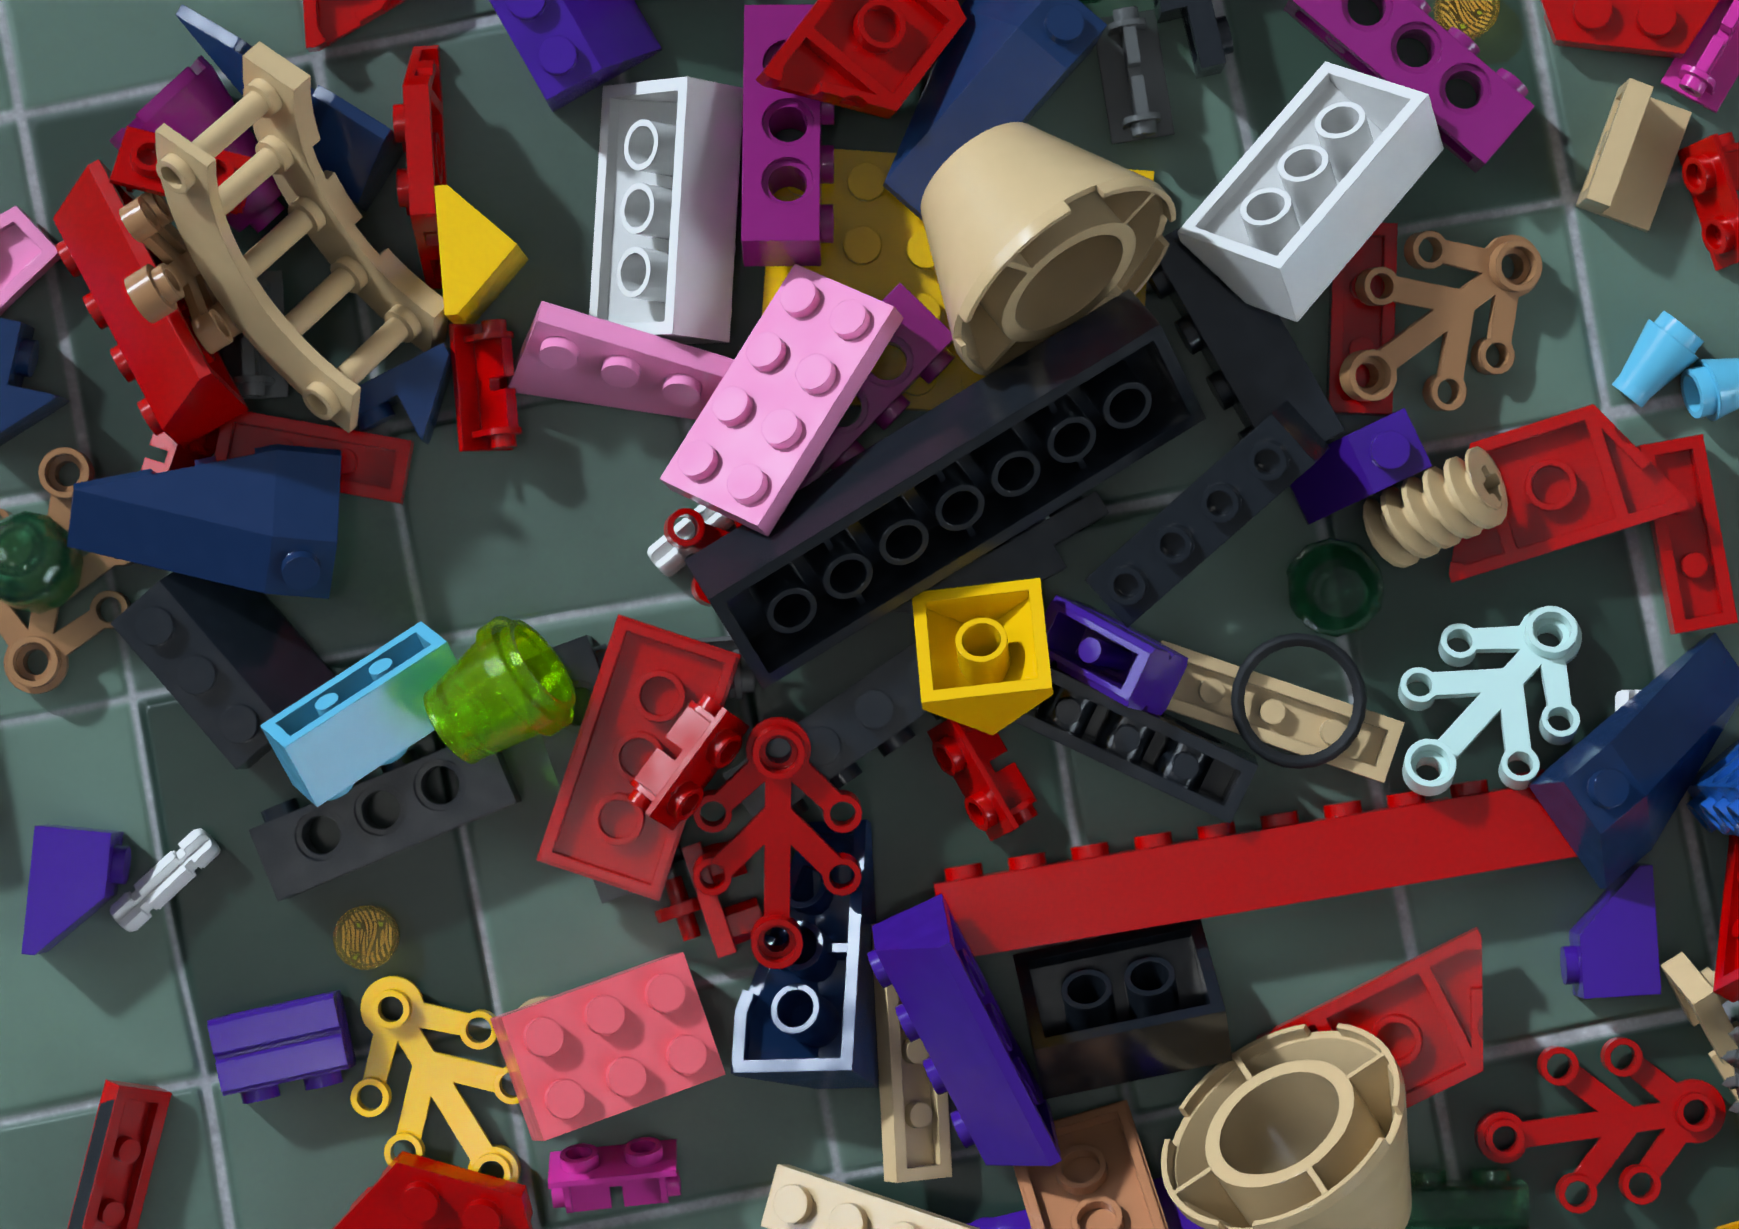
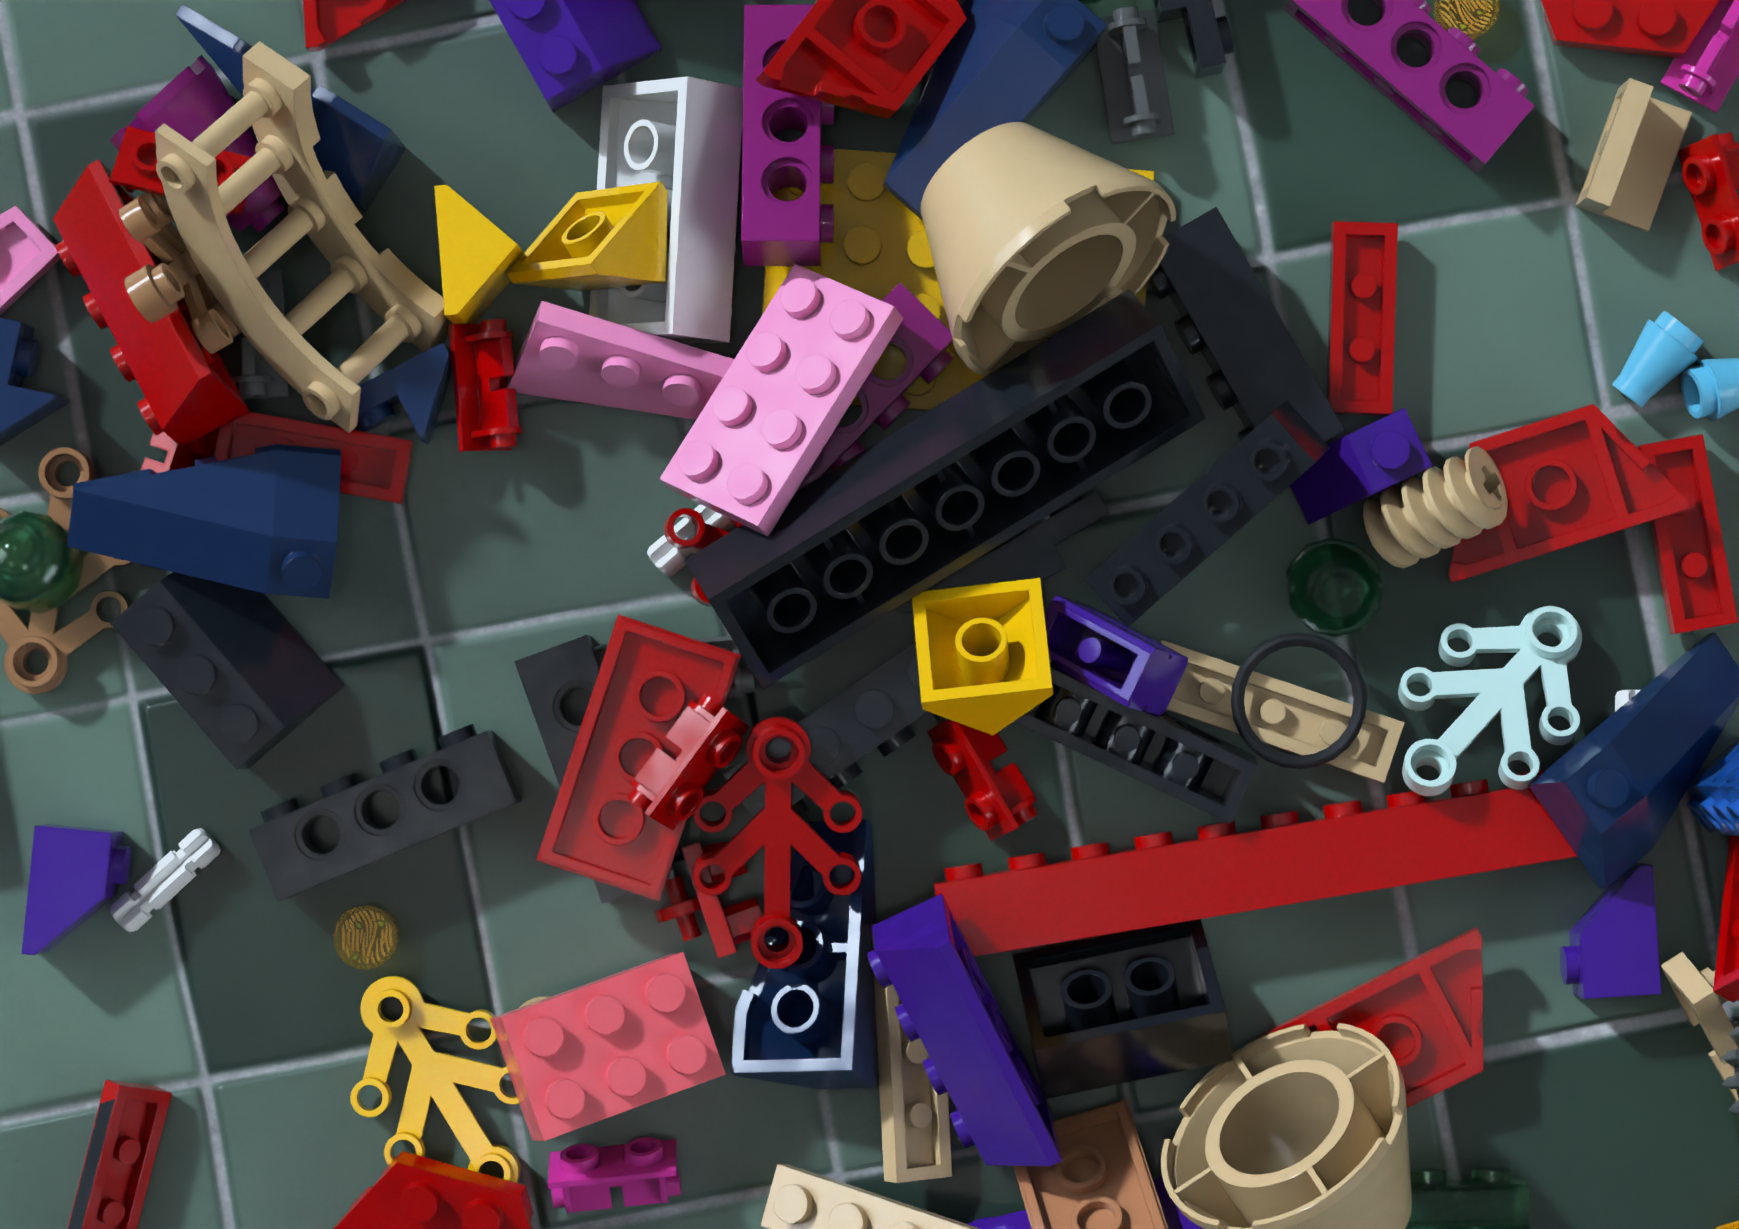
(282, 1045): dark purple brick -> none
(360, 716): medium azure brick -> none
(420, 129): red wing -> none
(501, 692): clear neon green piece -> none
(601, 242): none -> yellow slope
(1313, 188): white slope -> none
(1448, 314): medium nougat plant -> none
(1612, 1123): red plant -> none

